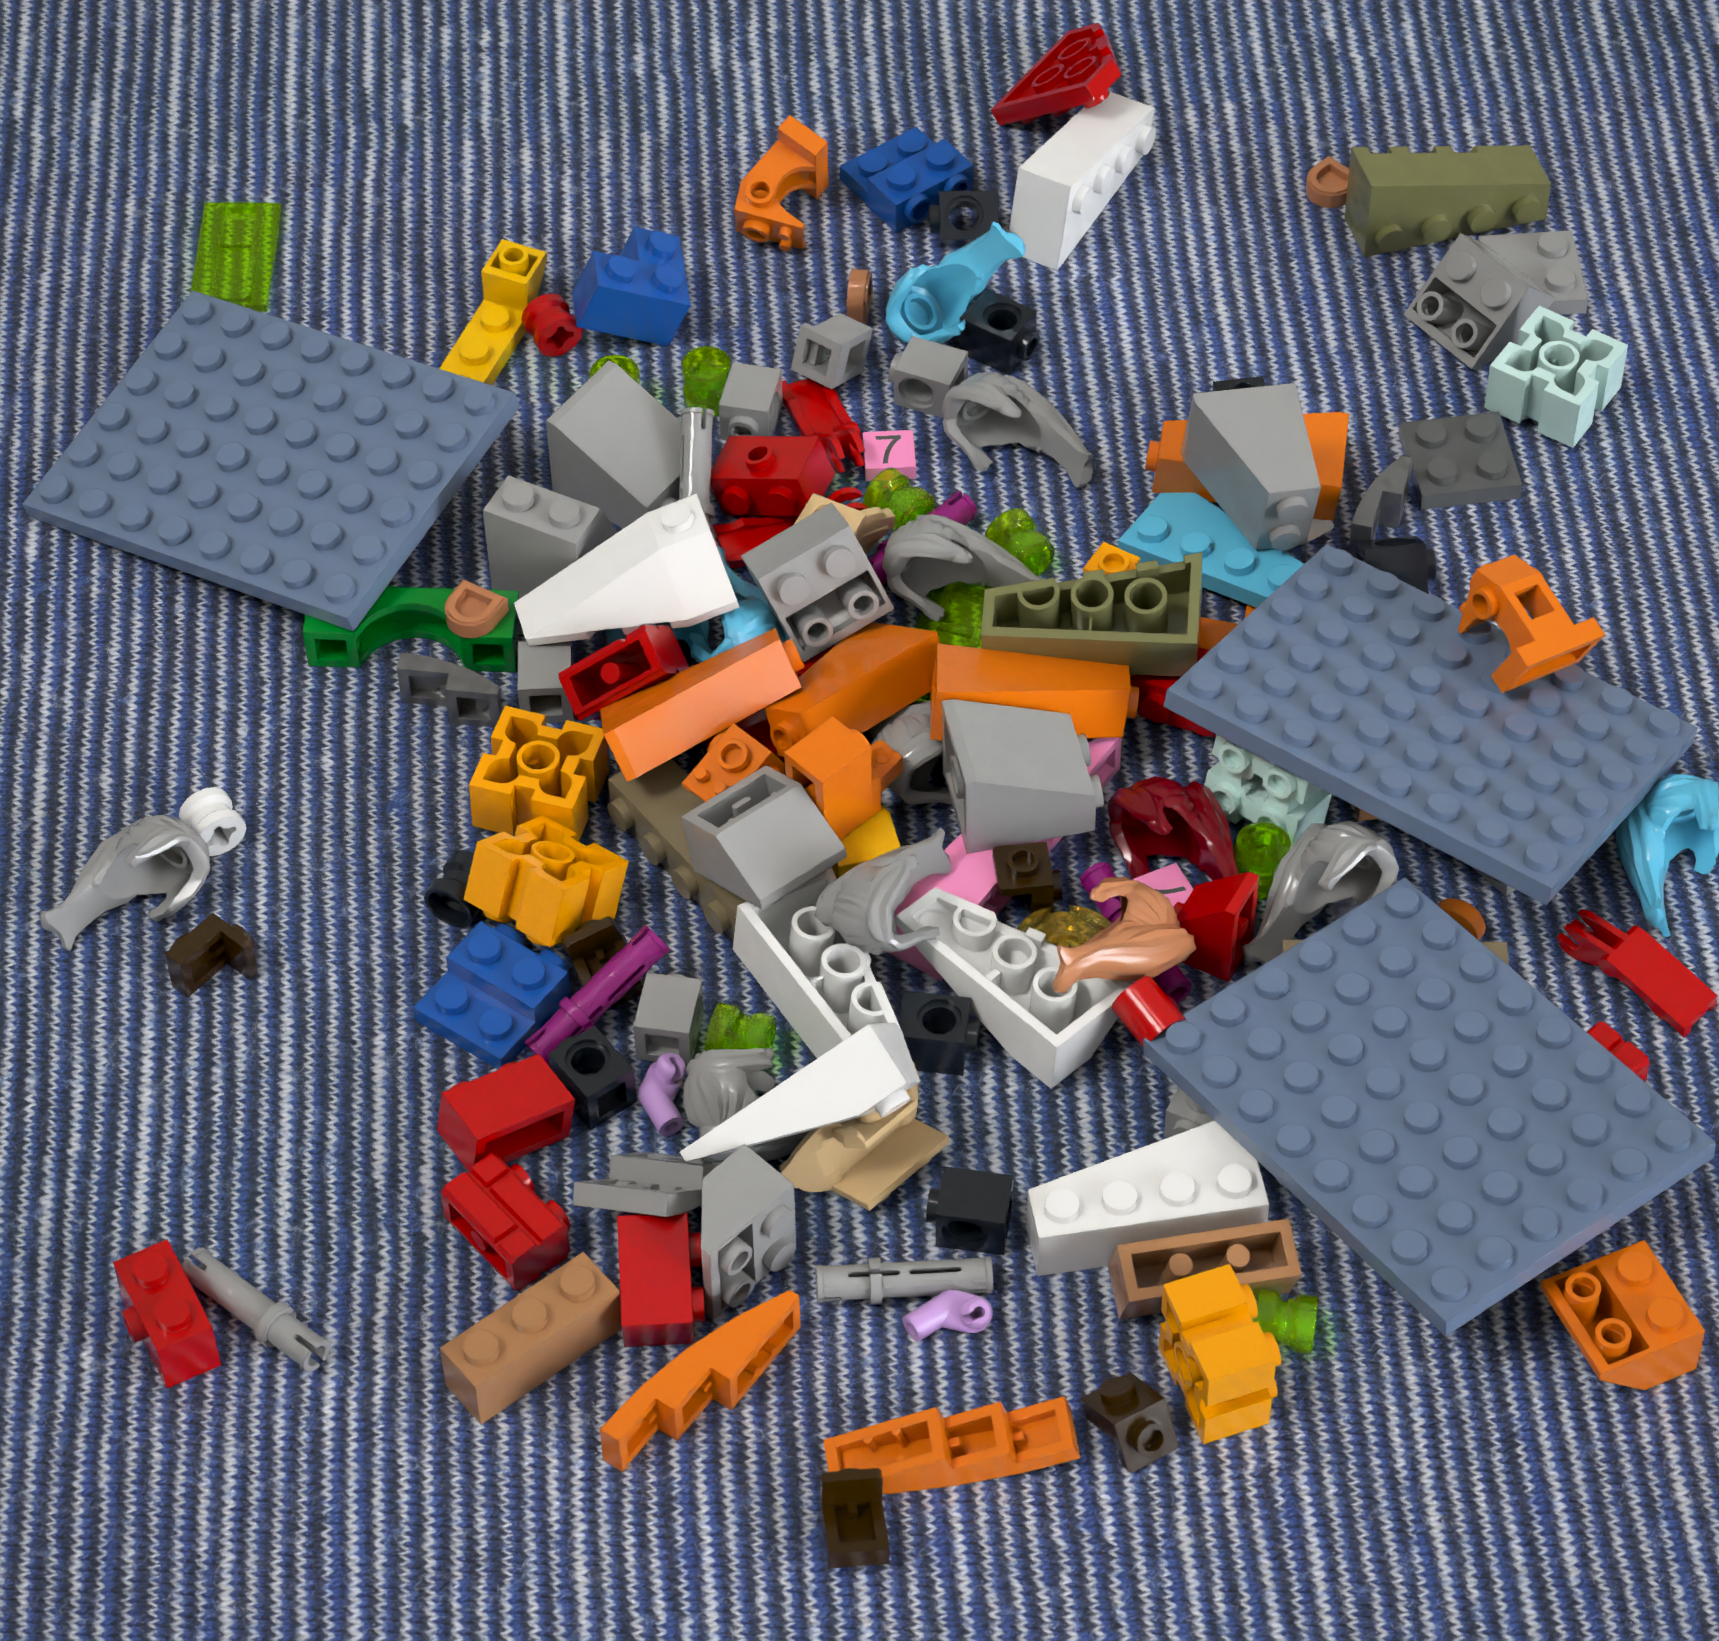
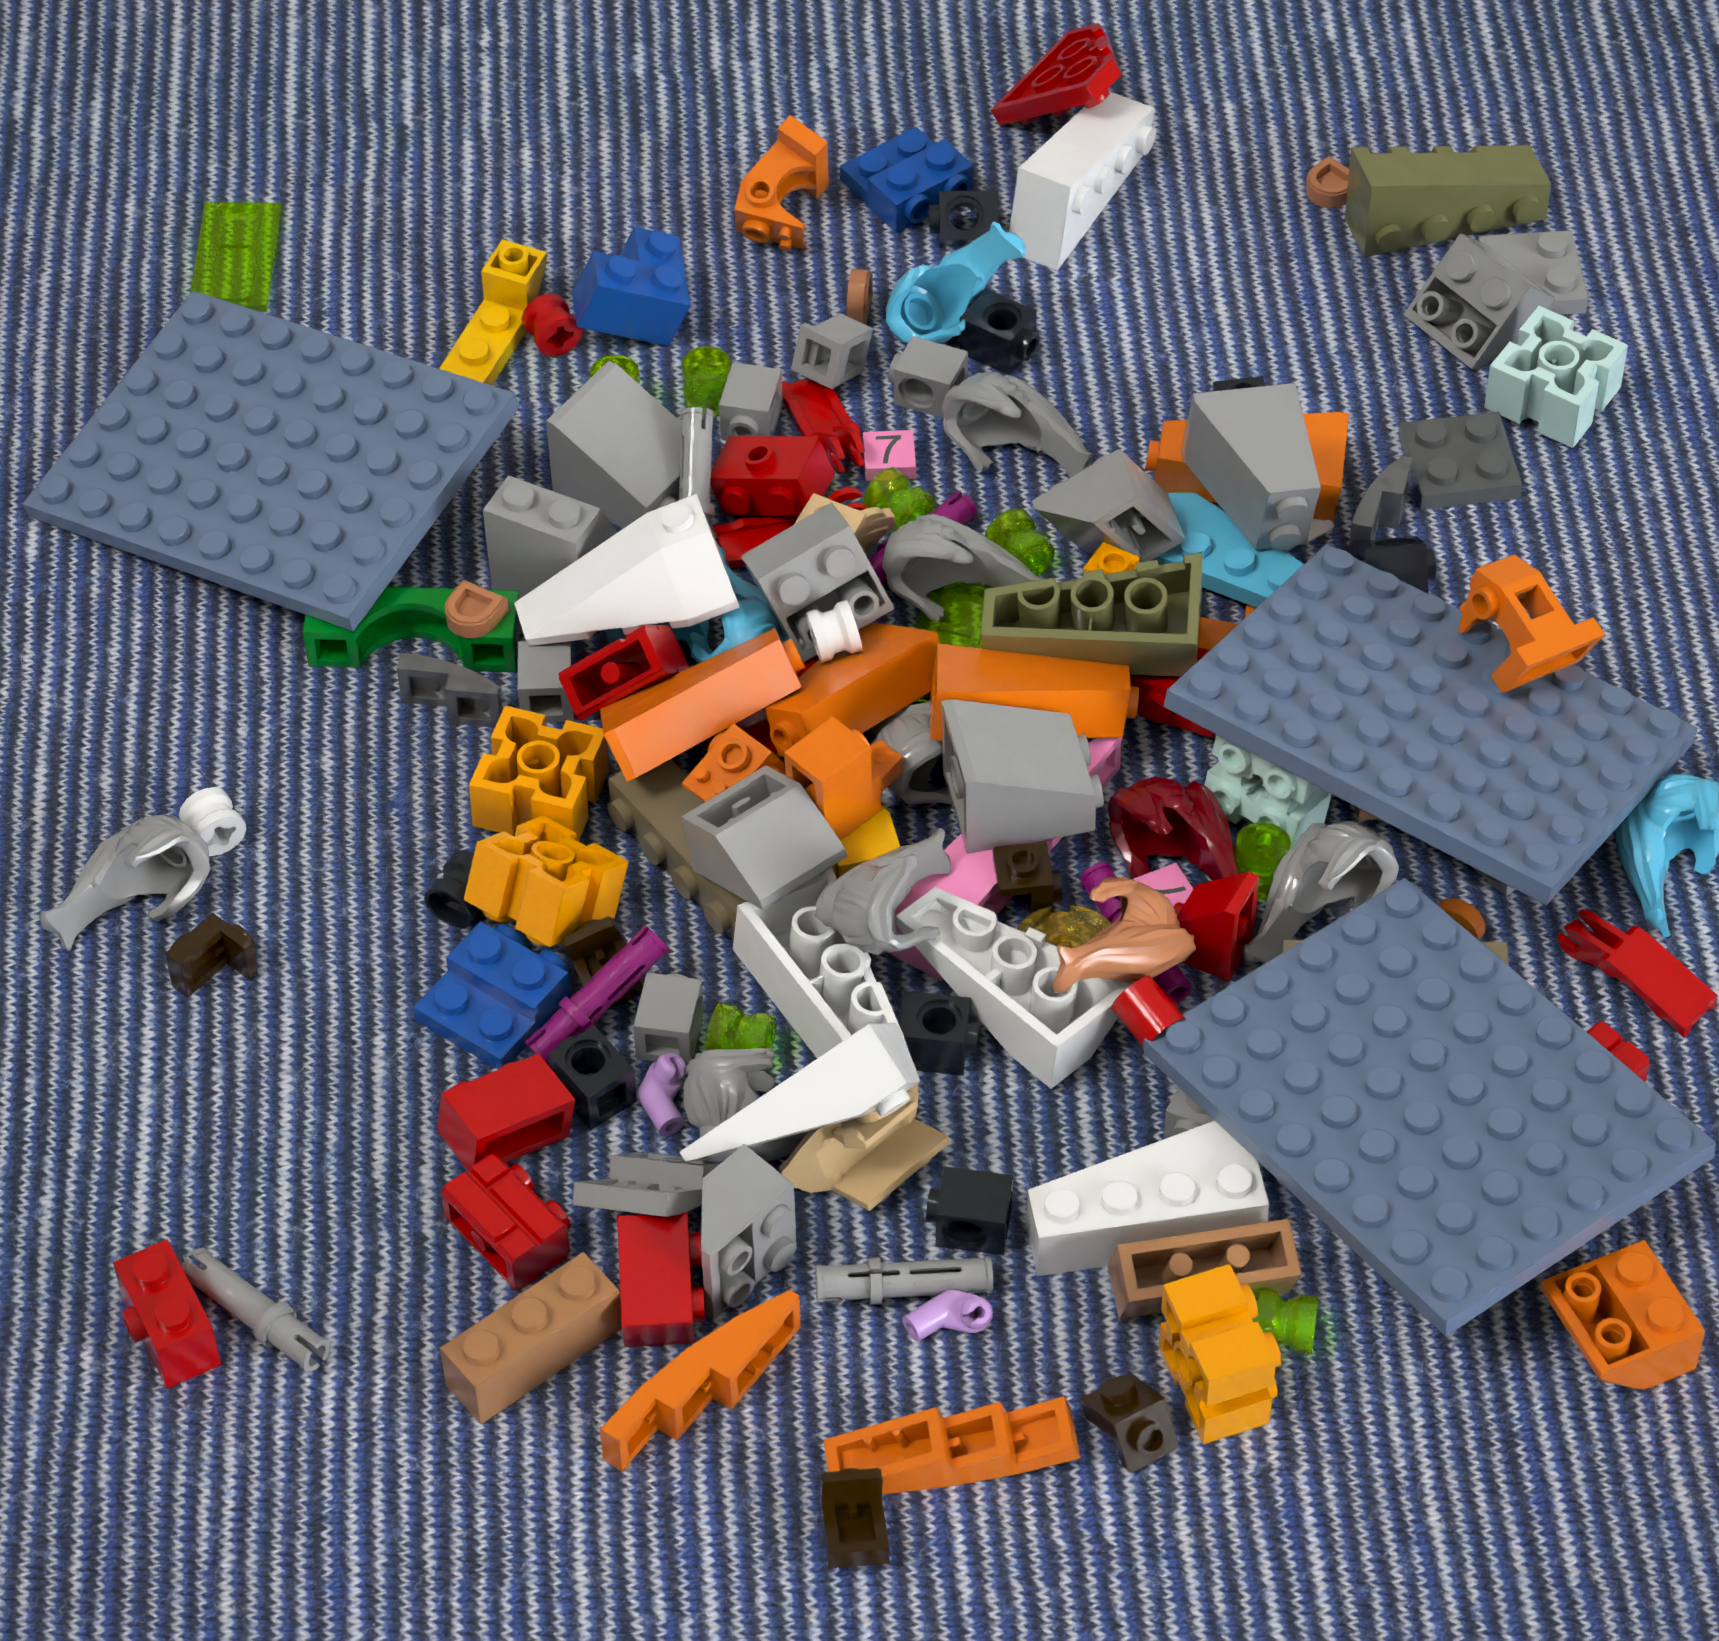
(834, 631): none -> white wheel
(1115, 506): none -> light grey slope

